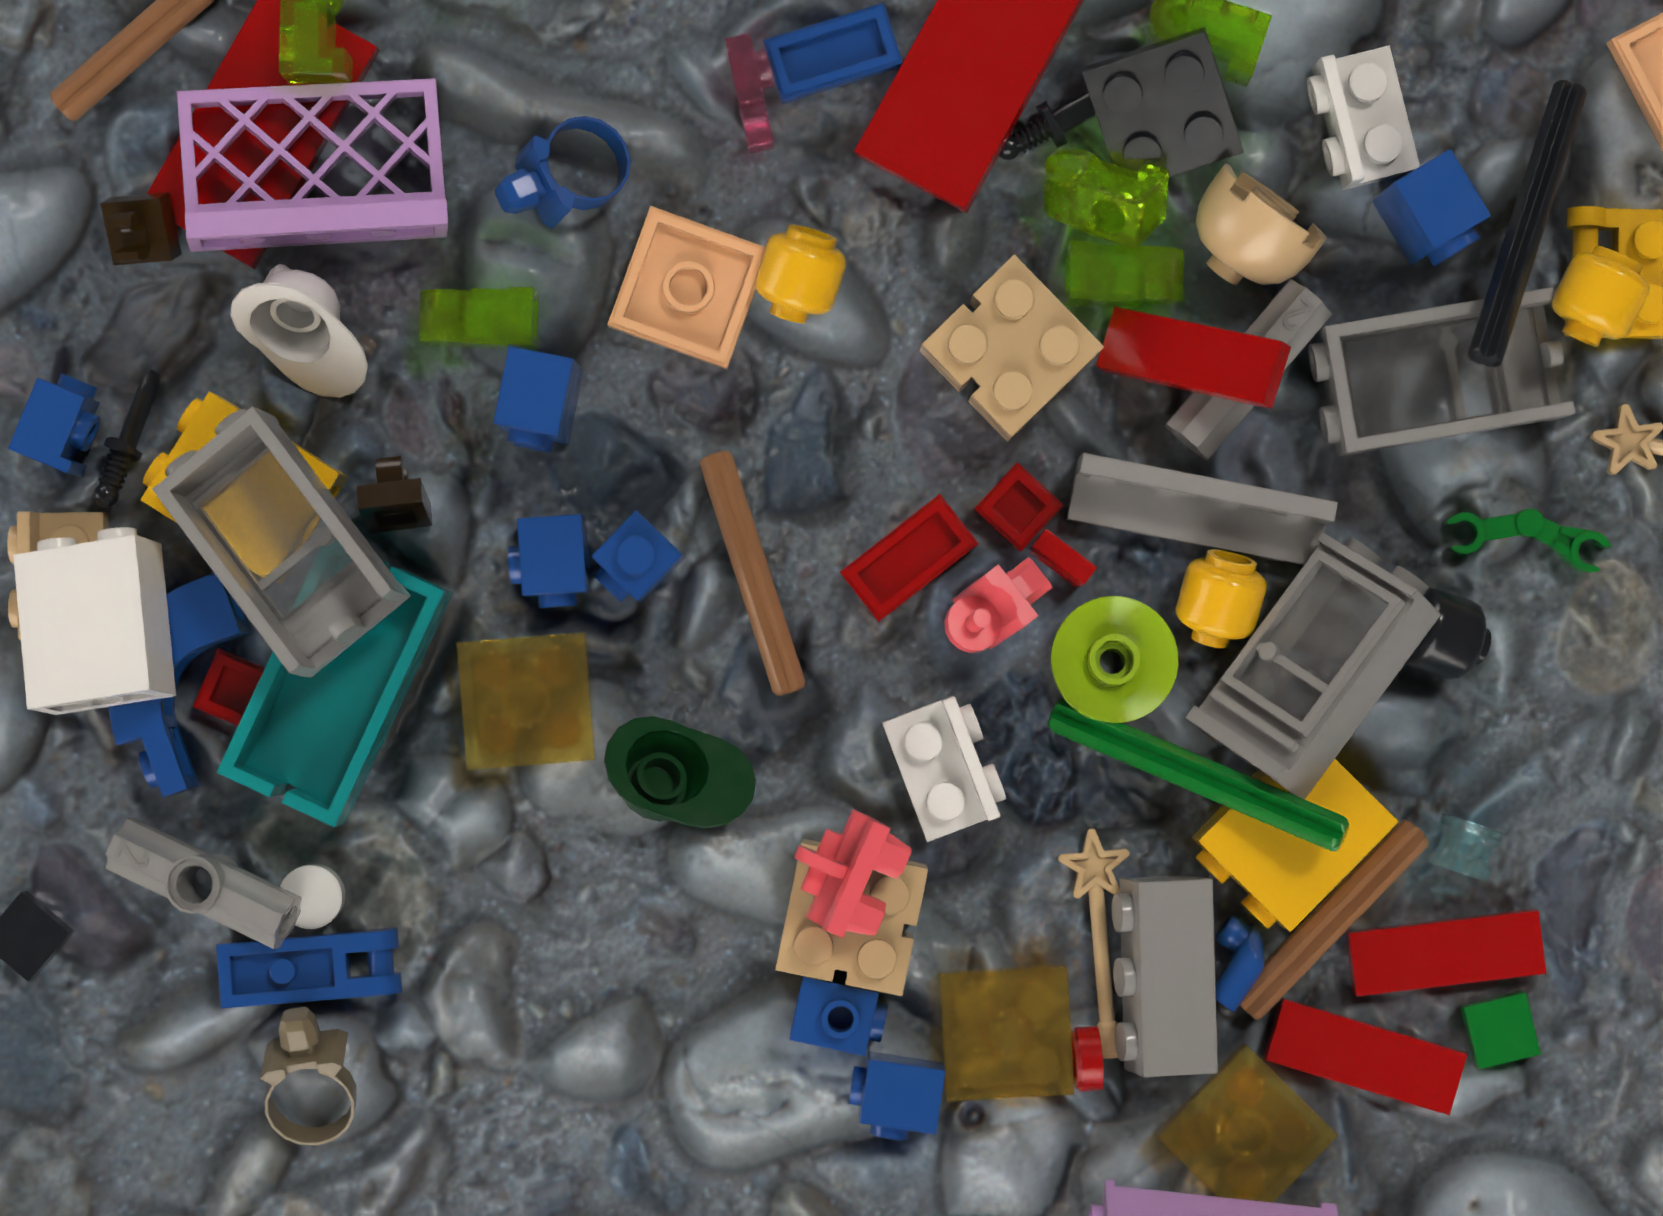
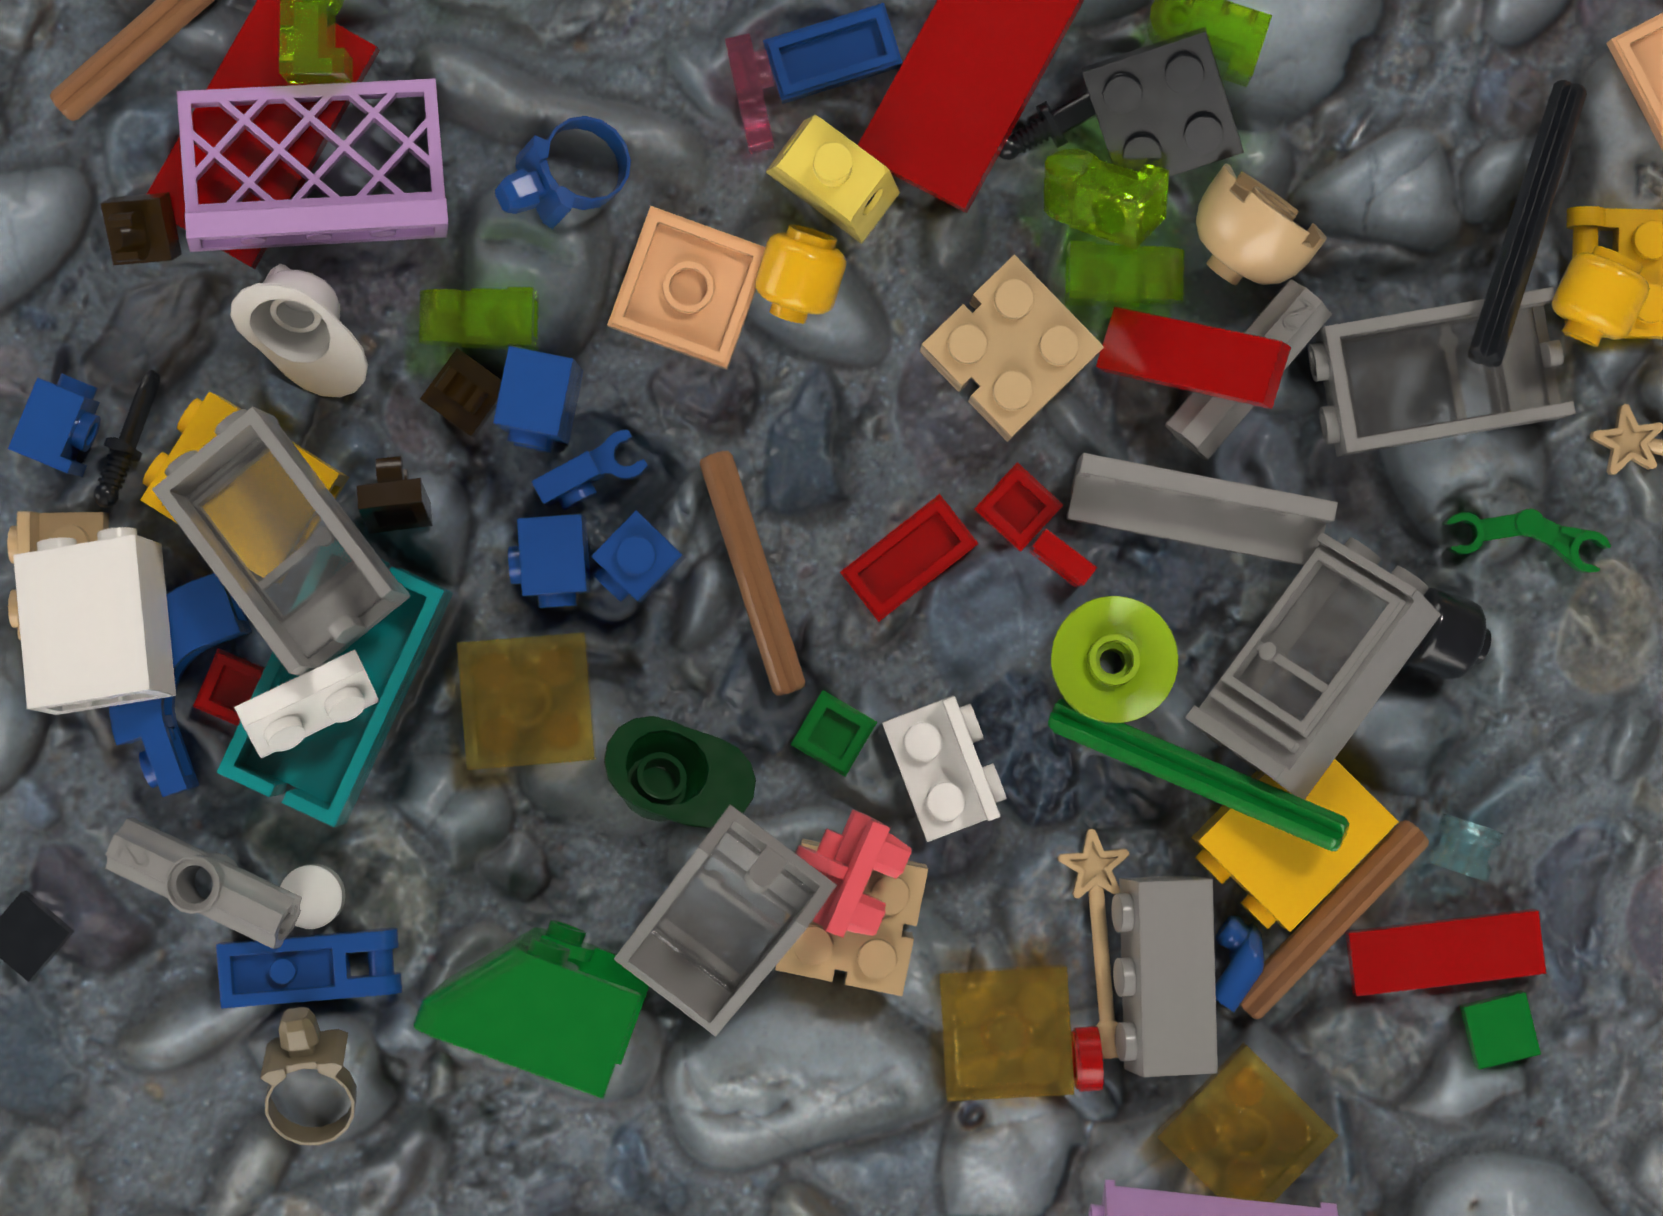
(307, 704): none -> white plate
(463, 393): none -> dark brown tile
(541, 1008): none -> green windscreen
(574, 480): none -> blue plate
(725, 921): none -> door
(834, 733): none -> green tile
(835, 177): none -> light yellow torso
(837, 1016): blue brick -> none
(898, 1094): blue brick -> none
(995, 607): coral hips -> none
(1221, 598): yellow head -> none
(1363, 117): white bracket -> none
(1365, 1056): red tile -> none
(1432, 210): blue brick -> none

